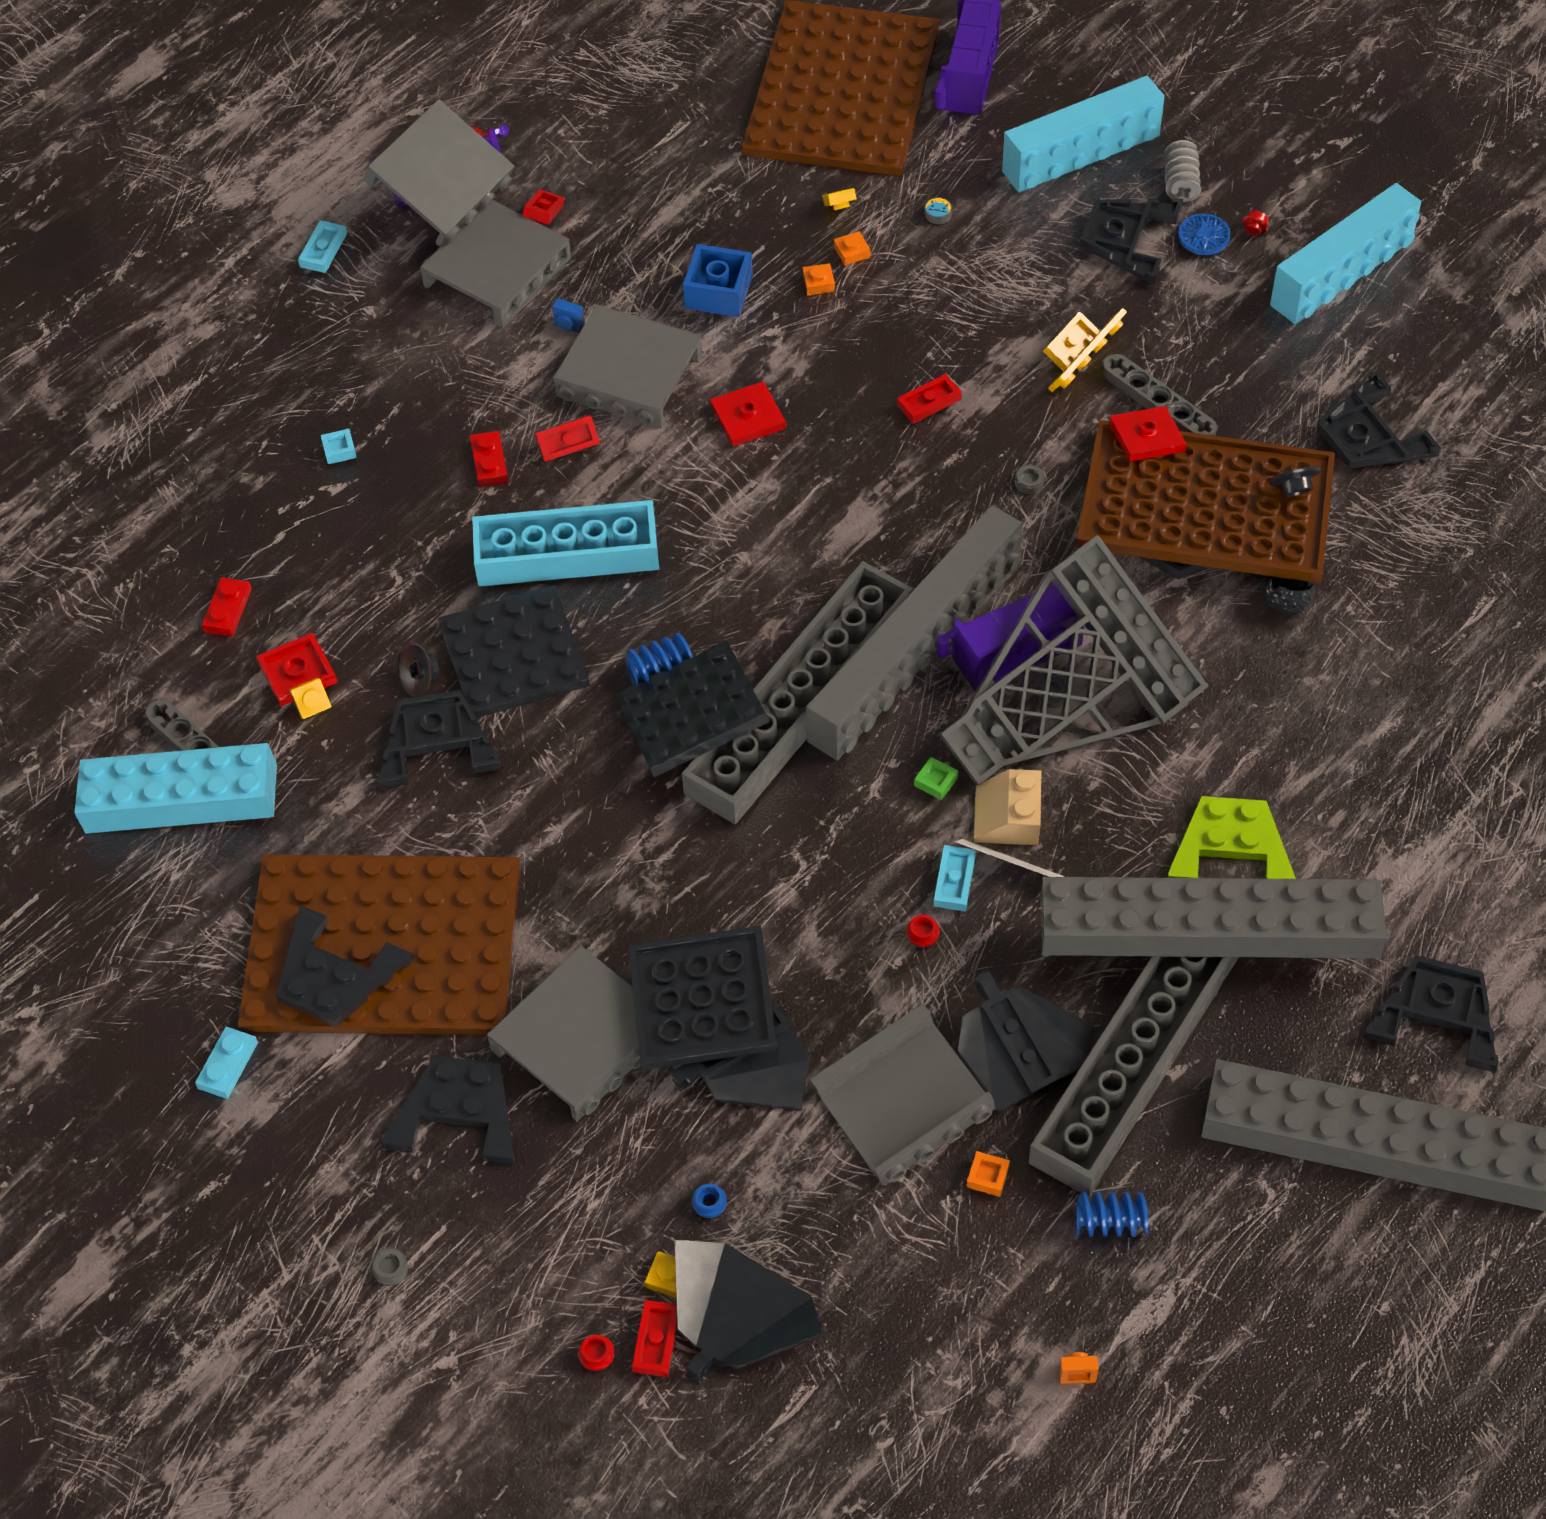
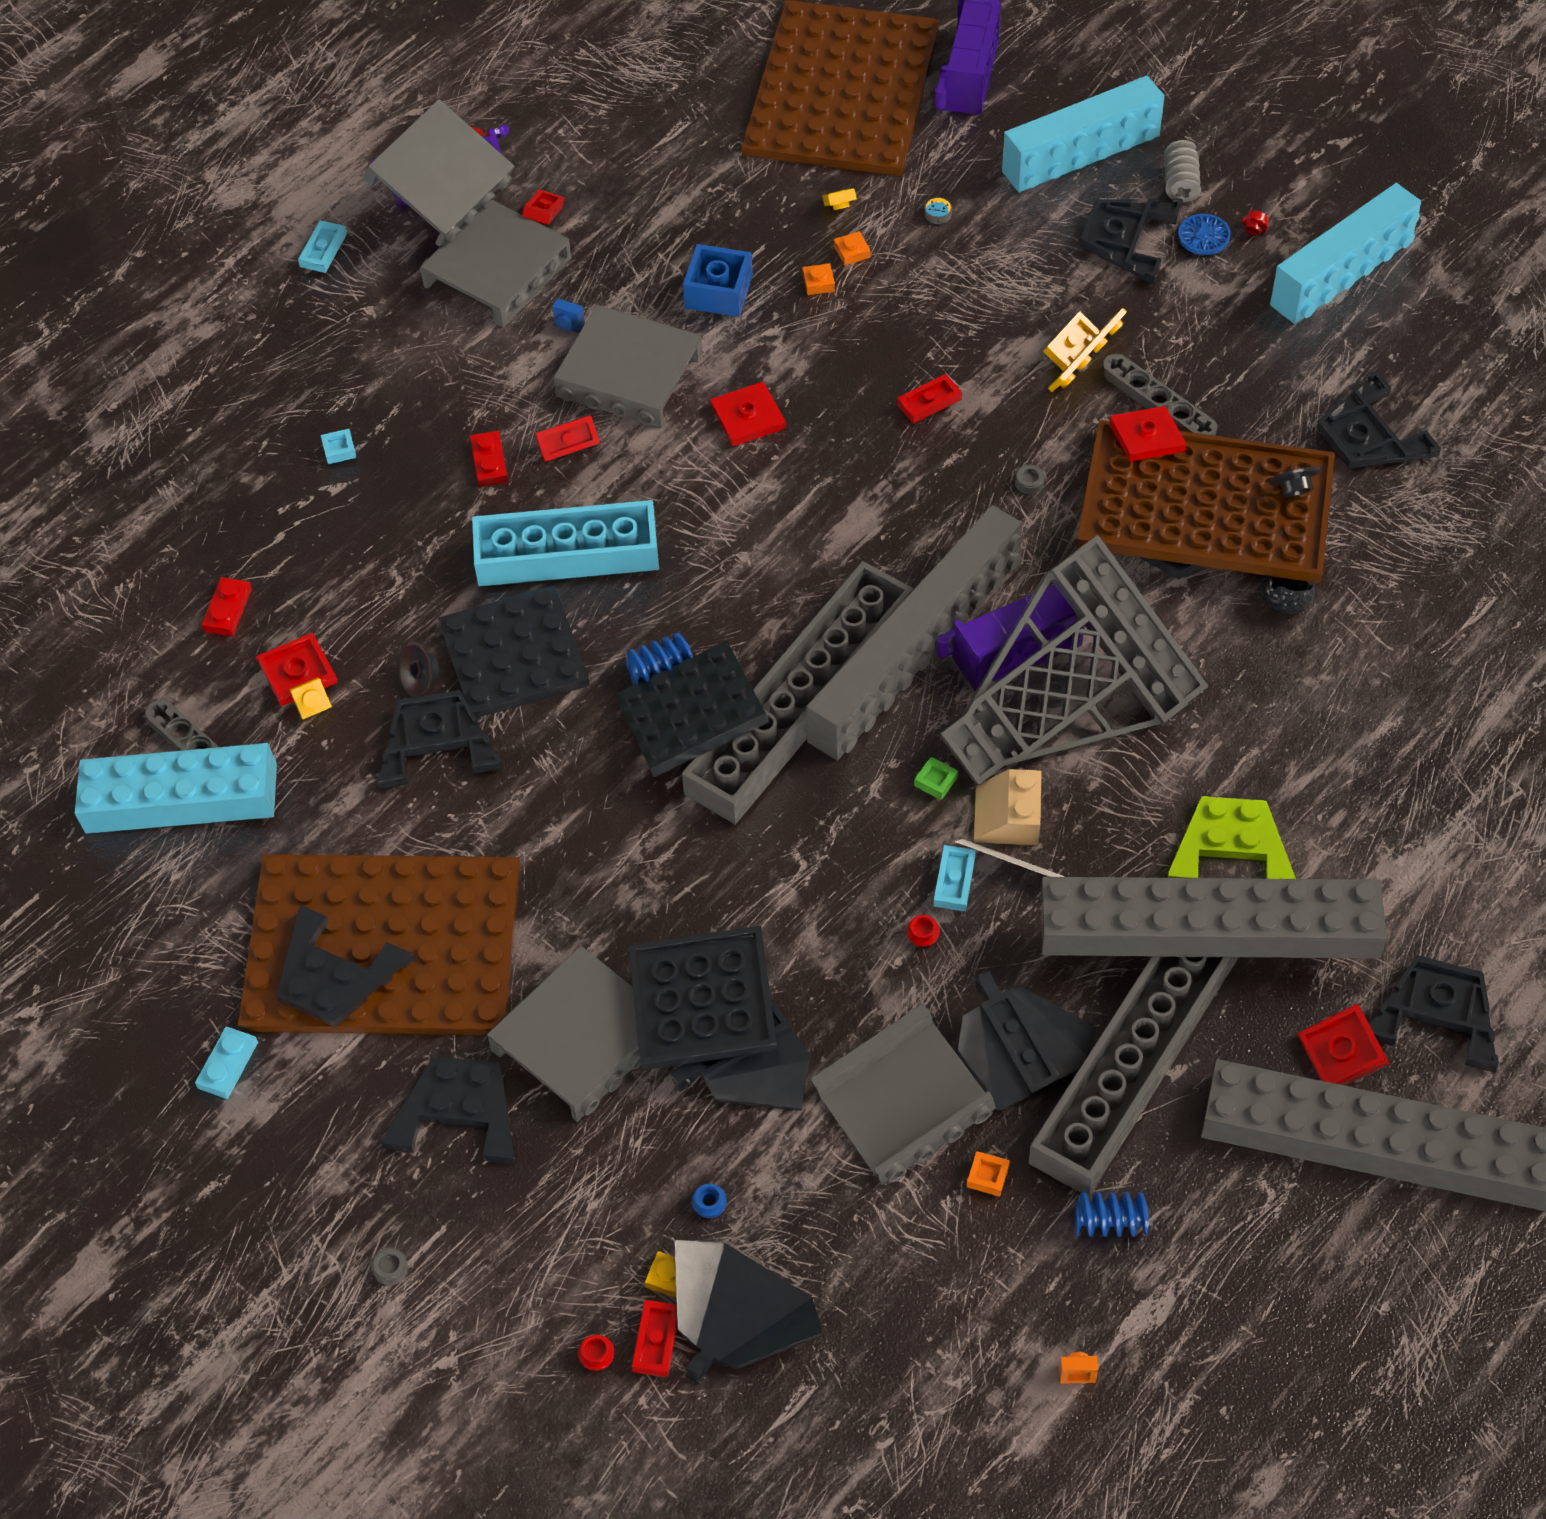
(1343, 1047): none -> red plate

